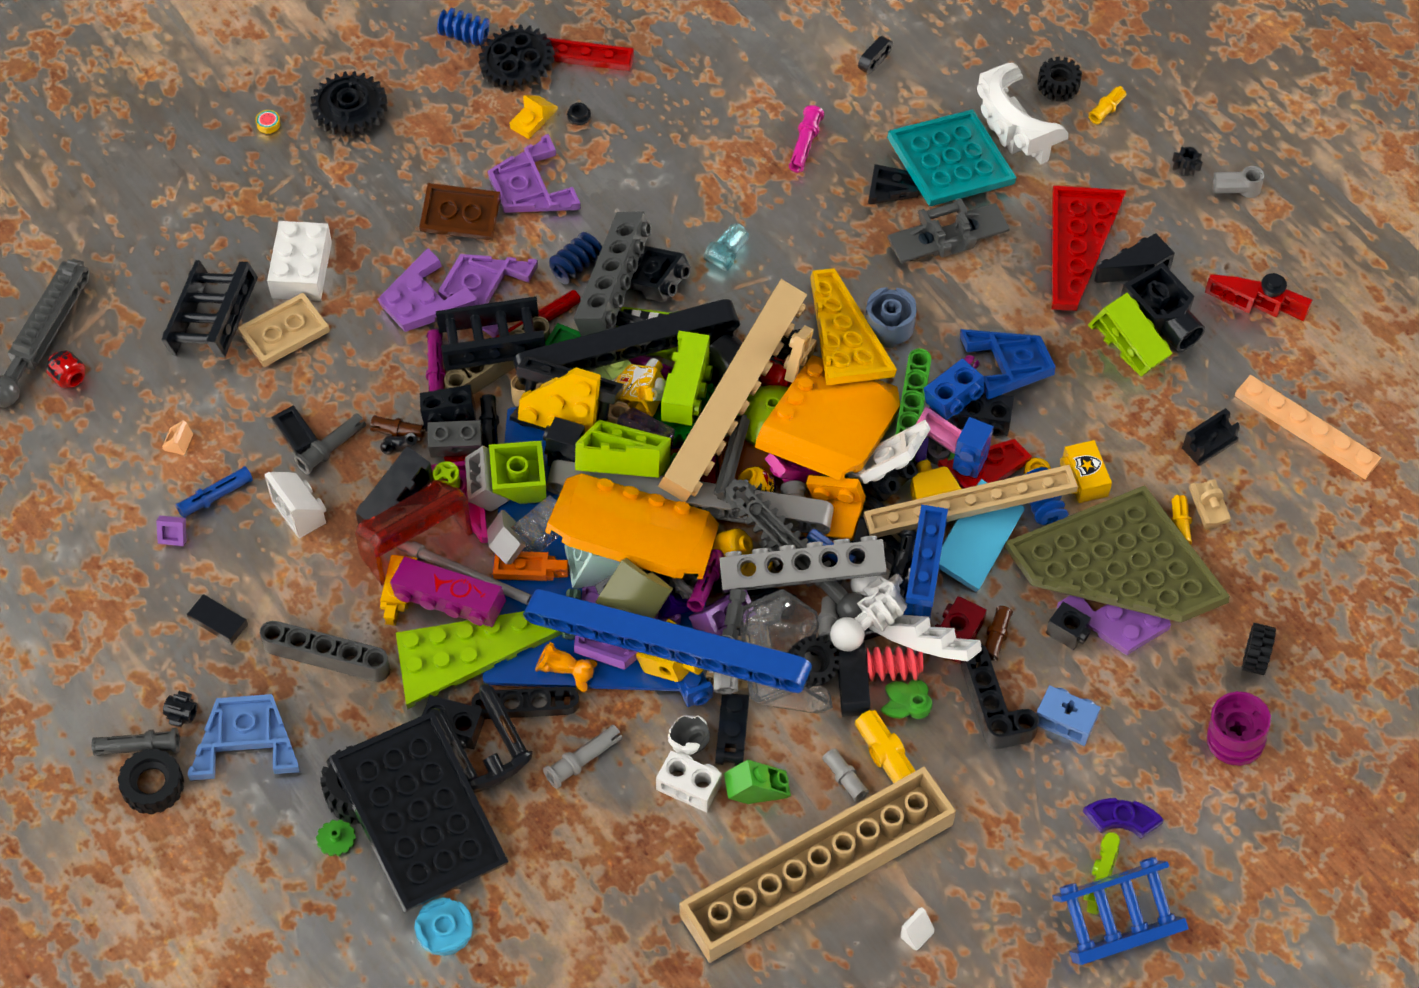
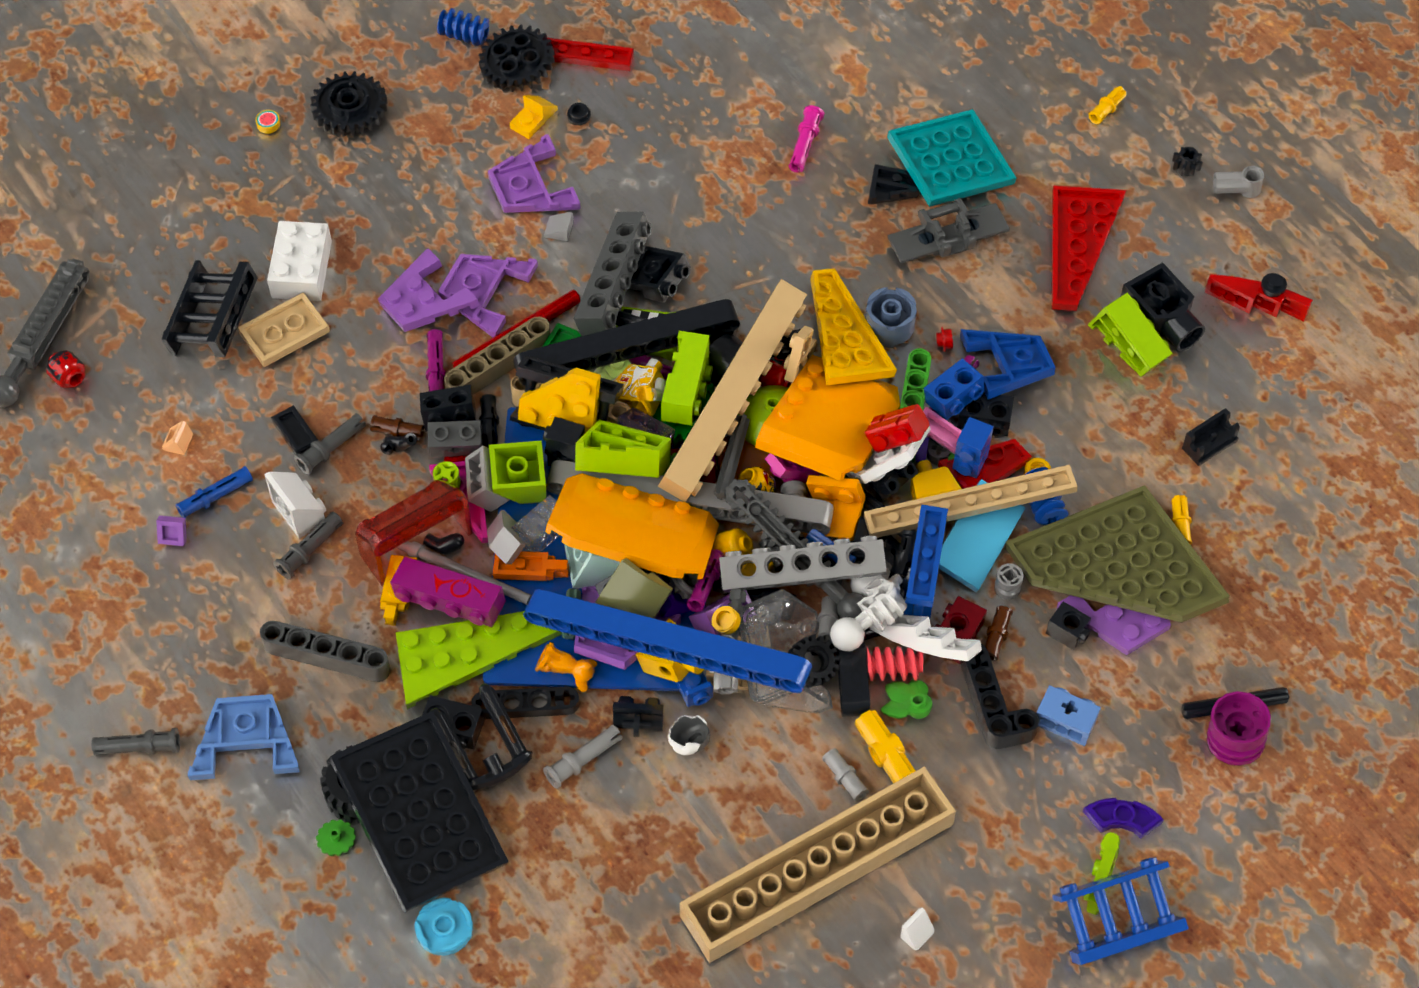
(155, 801): black tyre -> none
(180, 709): black gear -> none
(217, 619): black tile -> none
(300, 552): none -> dark grey pin
(403, 479): black wedge -> none
(444, 545): none -> black arm
(460, 211): reddish brown plate -> none
(488, 350): black fence -> none
(559, 226): none -> light grey slope
(575, 257): dark blue piece -> none
(637, 715): none -> black hips
(684, 786): white brick -> none
(724, 251): clear light blue piece -> none
(726, 620): none -> yellow tile
(732, 728): black plate -> none
(756, 783): bright green slope -> none
(875, 54): black beam -> none
(897, 428): none -> red brick
(944, 339): none -> red plate
(1008, 581): none -> light grey wheel
(1009, 119): white piece -> none
(1063, 69): black tyre -> none
(1088, 471): yellow brick -> none
(1135, 260): black slope -> none
(1204, 707): none -> black axle
(1210, 504): tan hips -> none
(1259, 648): black tyre -> none
(1308, 427): light nougat plate -> none

